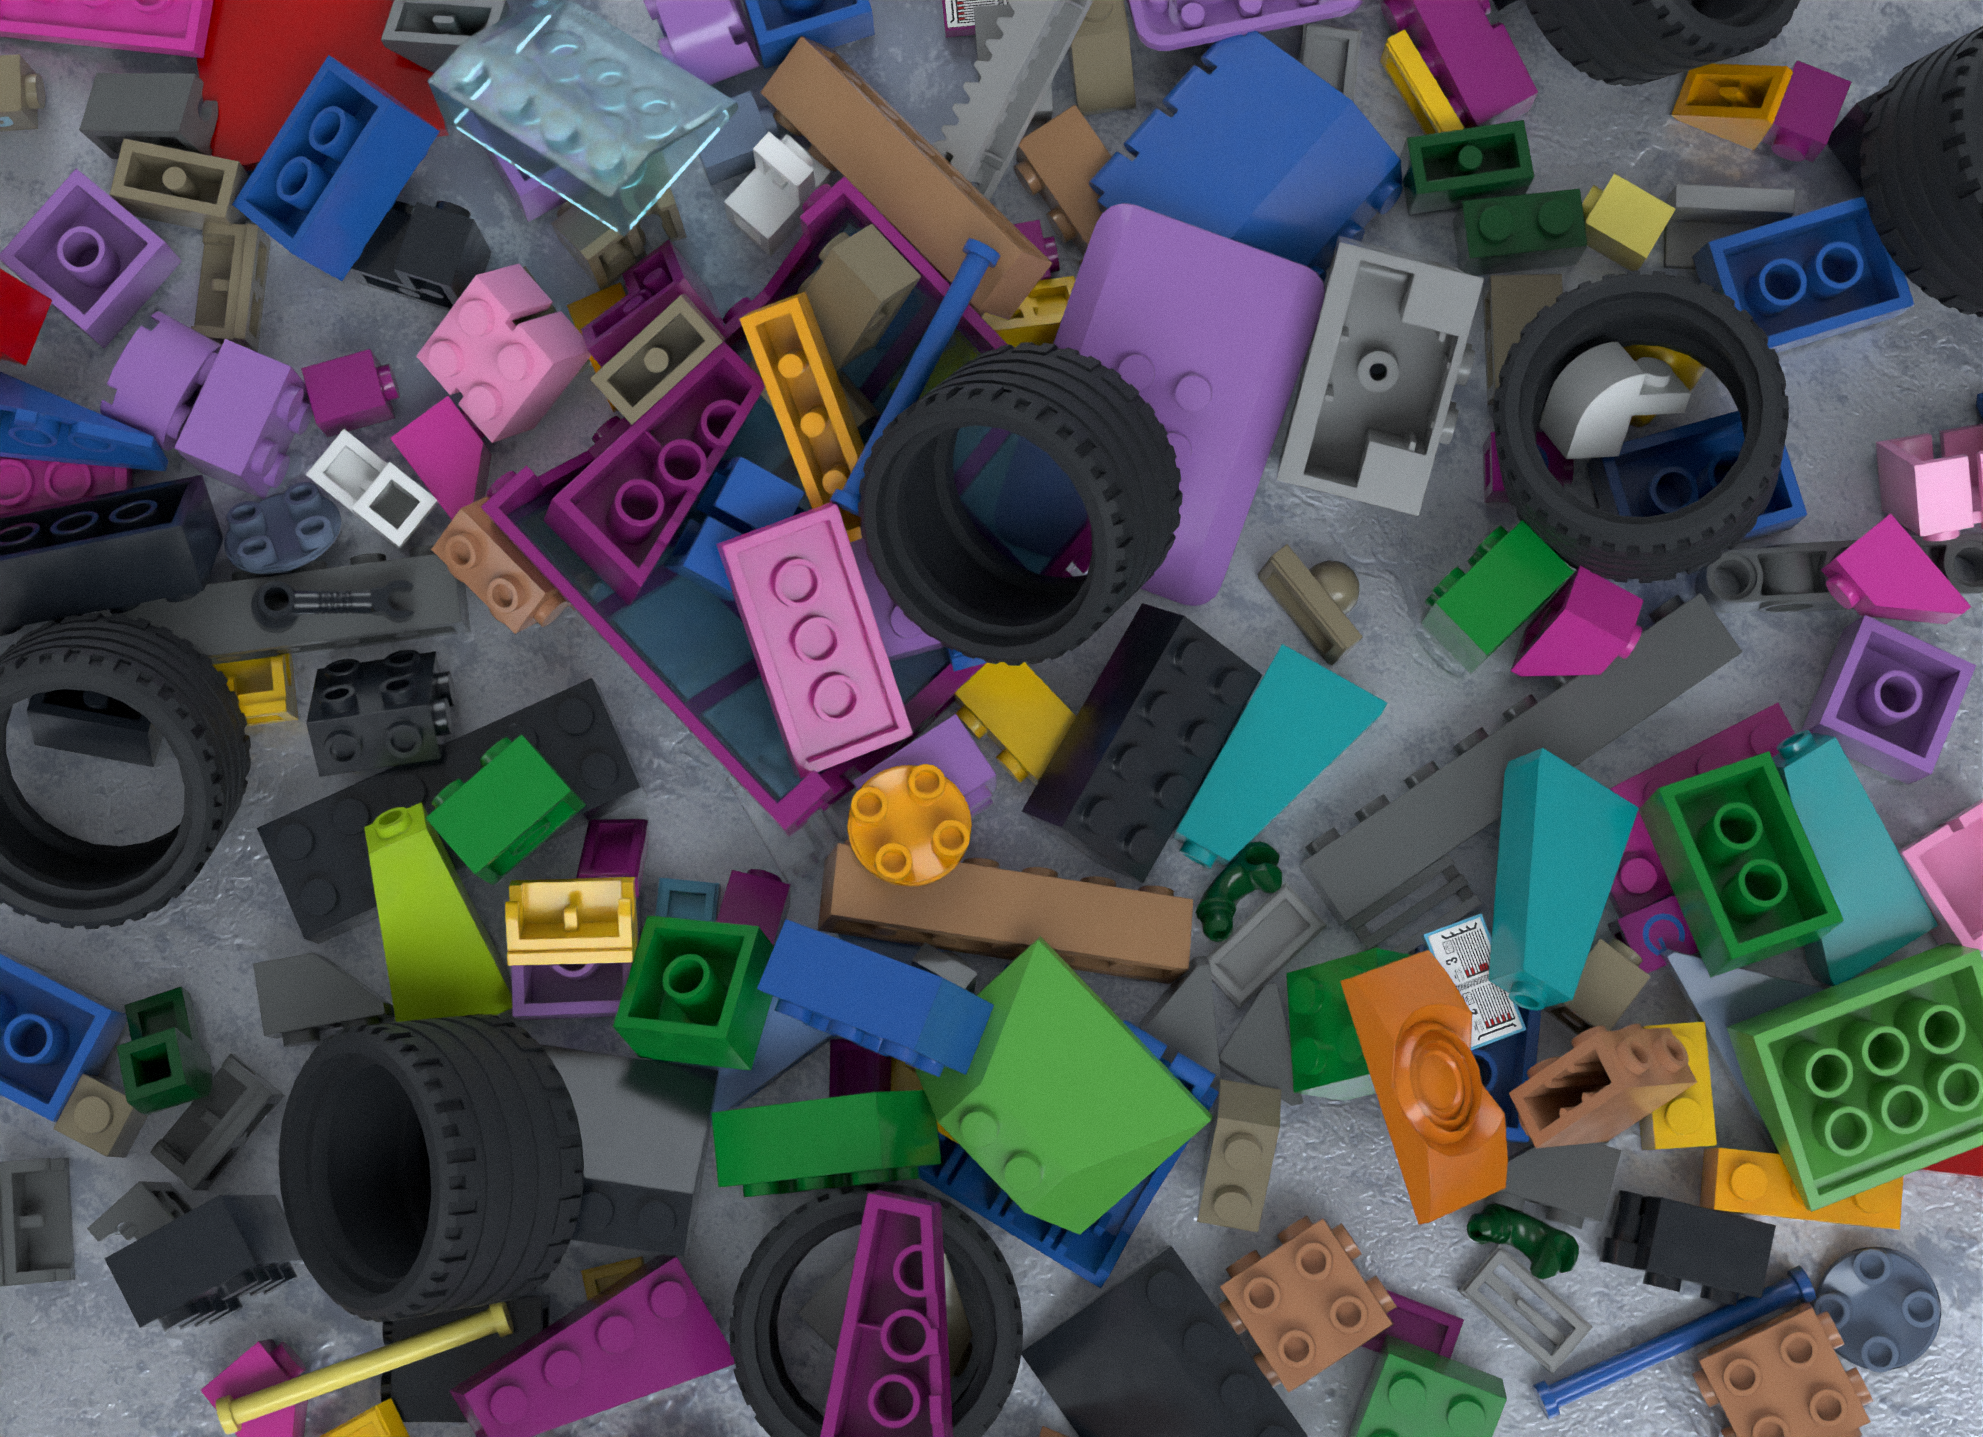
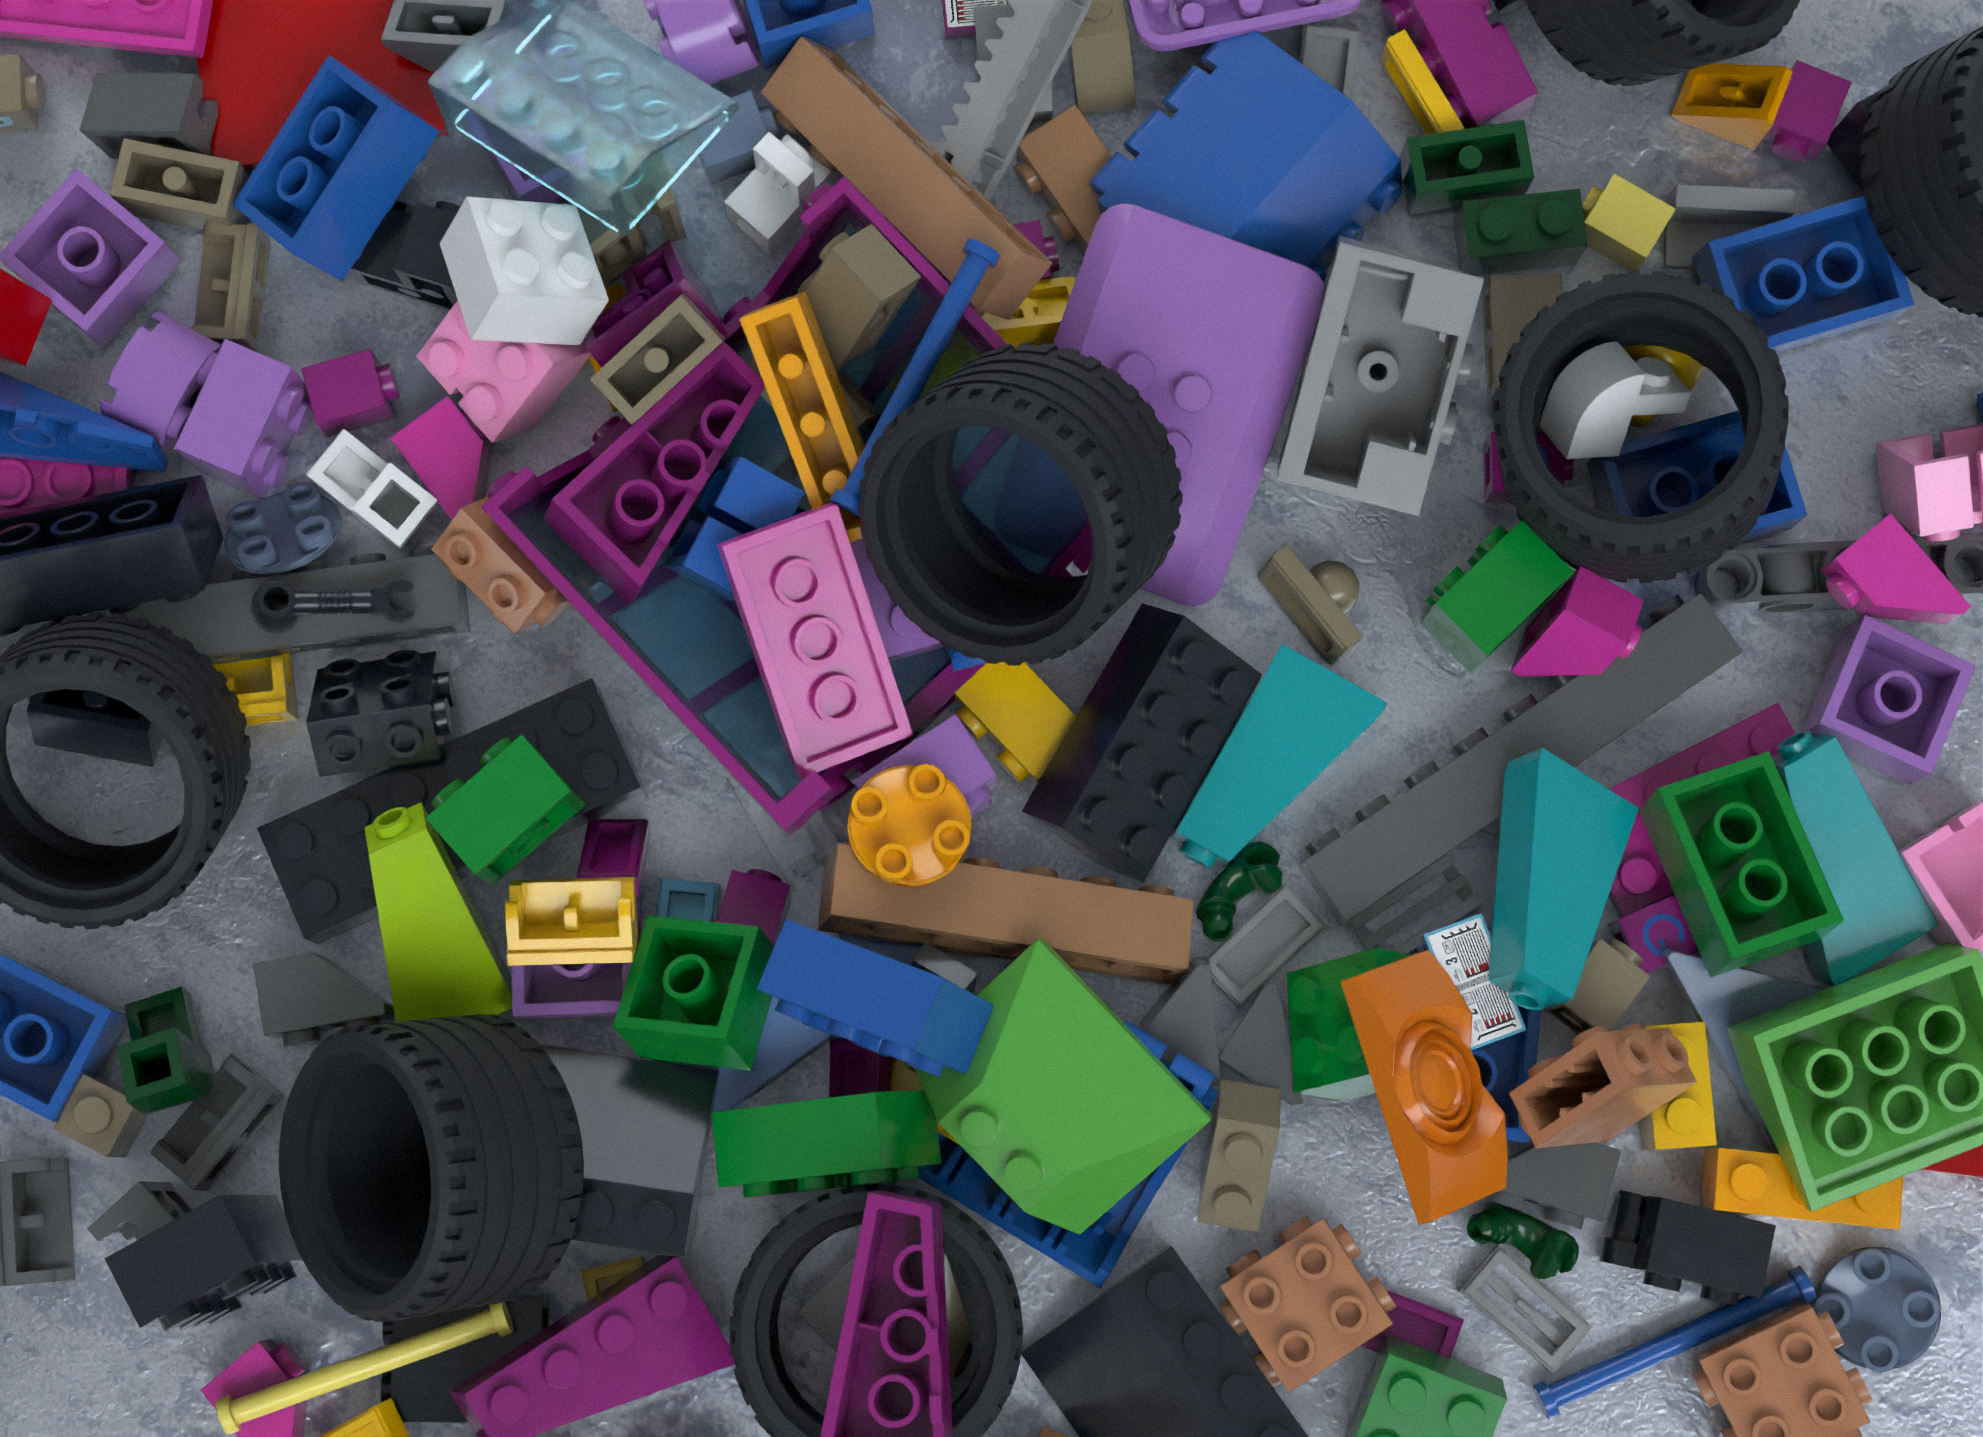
(523, 271): none -> white brick

